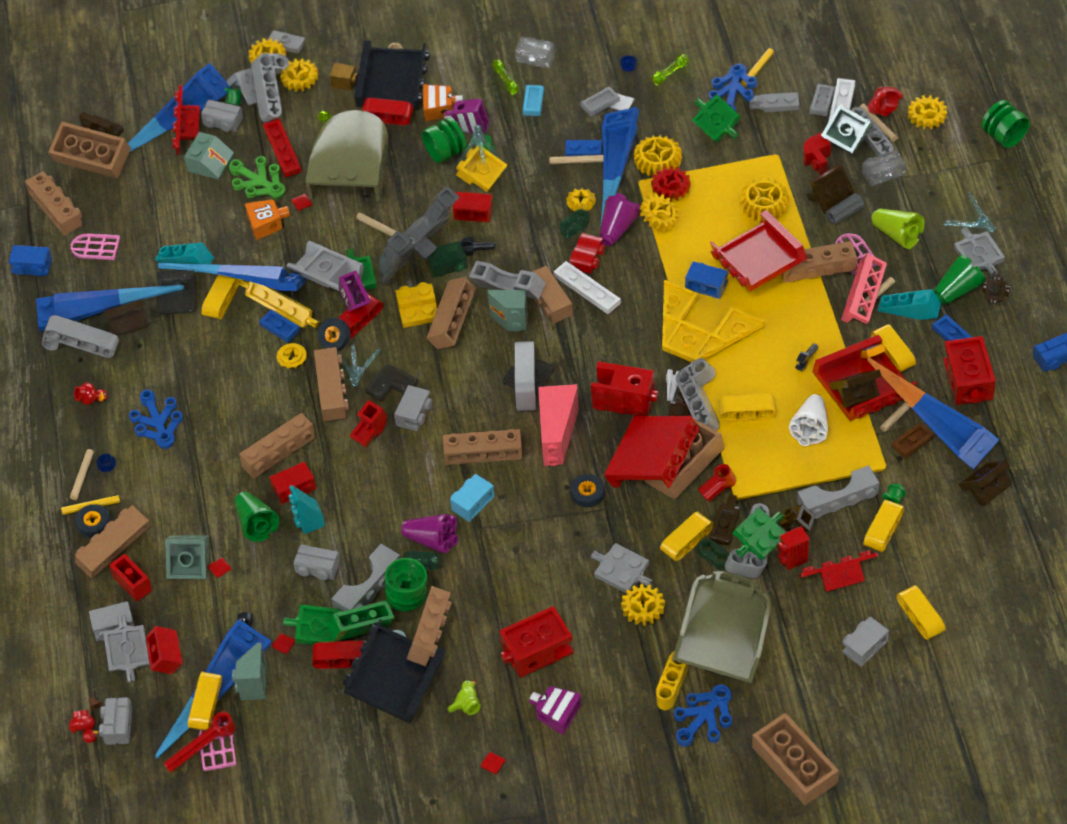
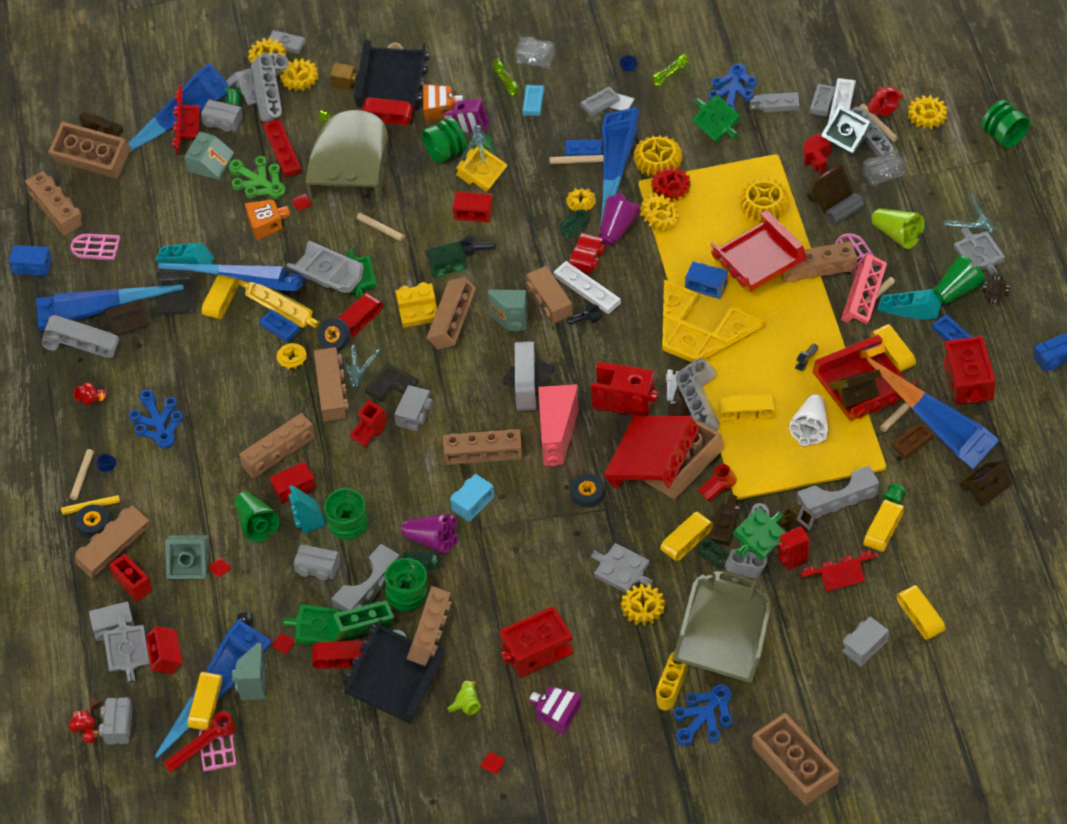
(346, 514): none -> green wheel
(353, 292): magenta torso -> none
(415, 238): dark grey animal -> none
(493, 278): light grey arch -> none
(588, 314): none -> black bar
(759, 64): yellow bar -> none

